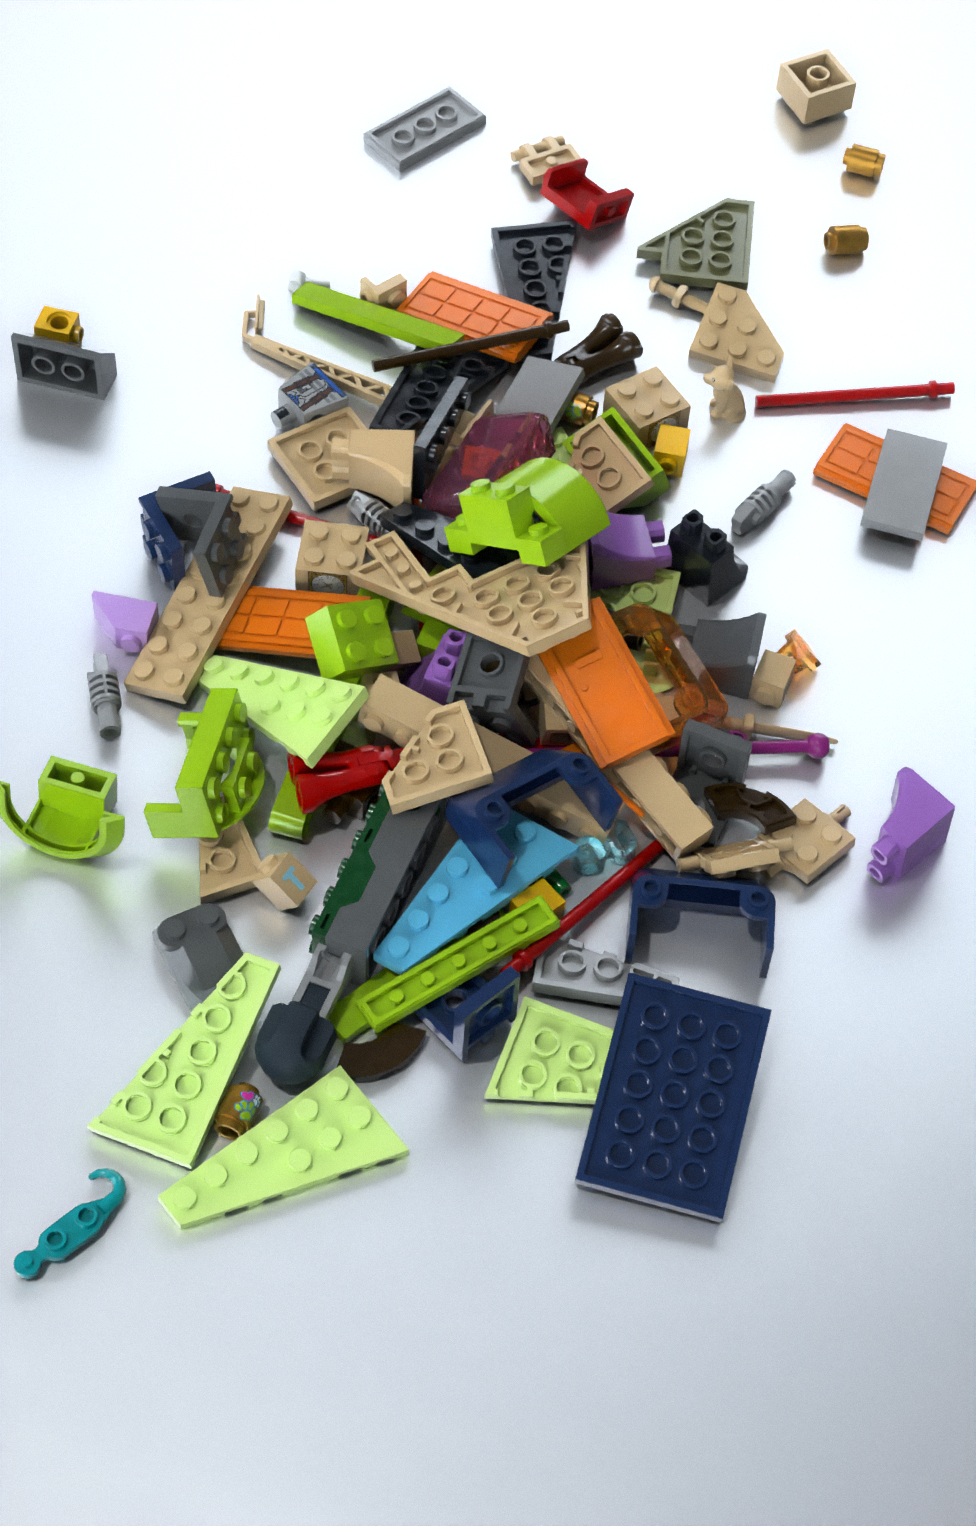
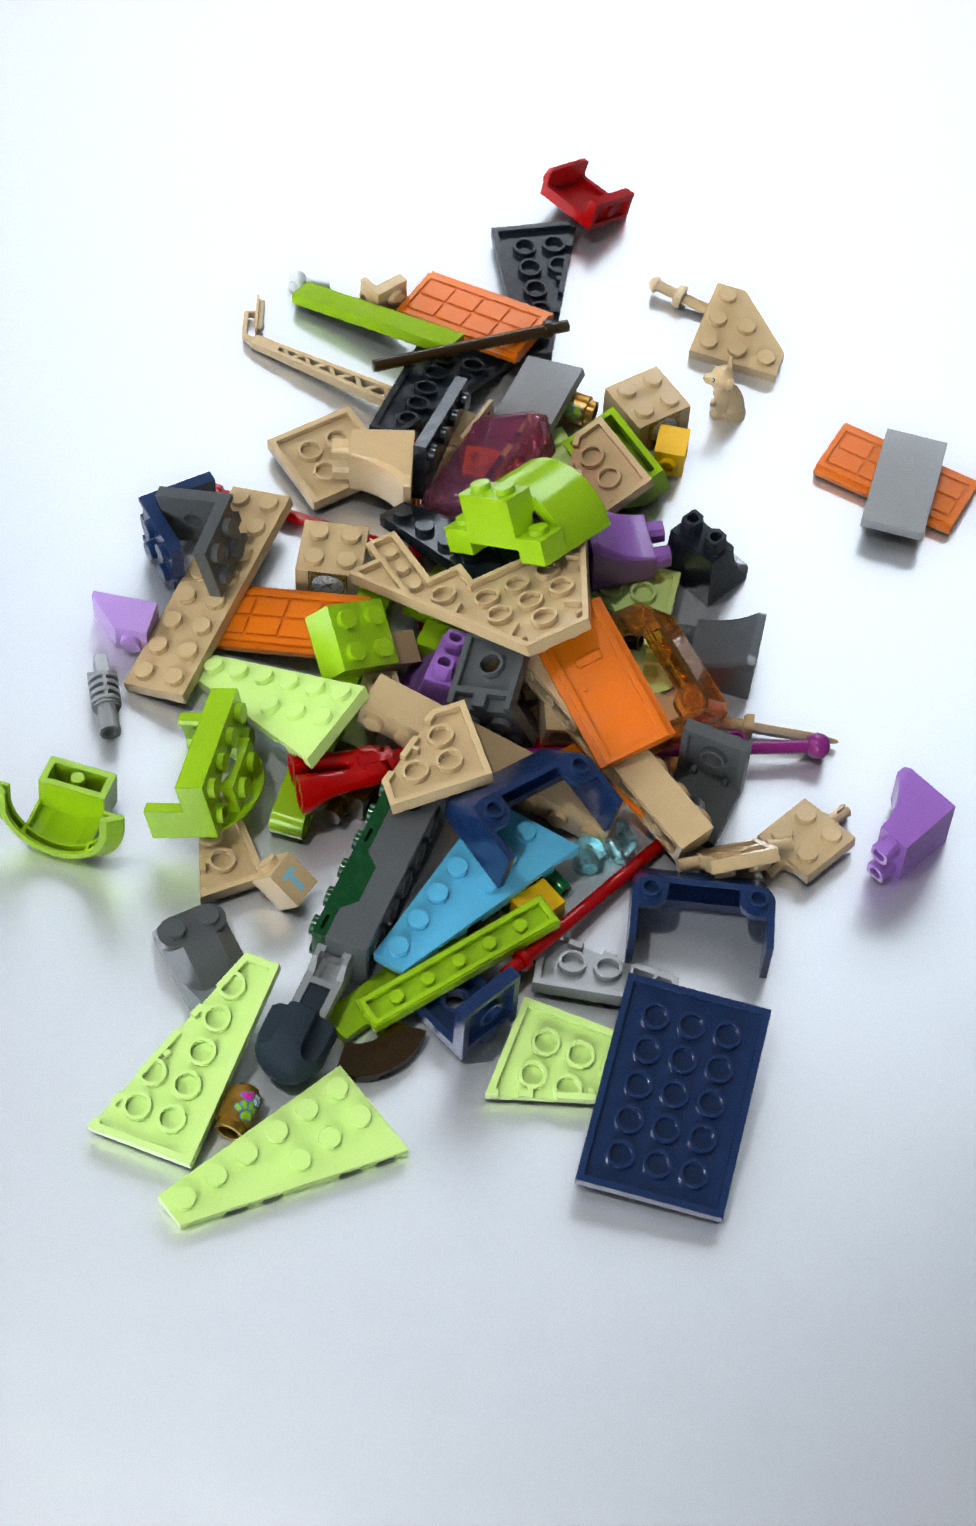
(59, 325): yellow brick -> none
(63, 365): dark grey slope -> none
(73, 1228): teal piece -> none
(307, 398): torso -> none
(368, 512): light grey hinge -> none
(424, 128): light grey tile -> none
(538, 157): tan plate -> none
(603, 348): dark brown piece -> none
(706, 247): olive wing -> none
(756, 807): dark brown tile -> none
(762, 502): light grey hinge -> none
(772, 678): tan brick -> none
(799, 648): clear orange tile -> none
(816, 86): tan brick -> none
(846, 239): pearl gold brick -> none
(864, 160): pearl gold brick -> none
(931, 389): red bar -> none

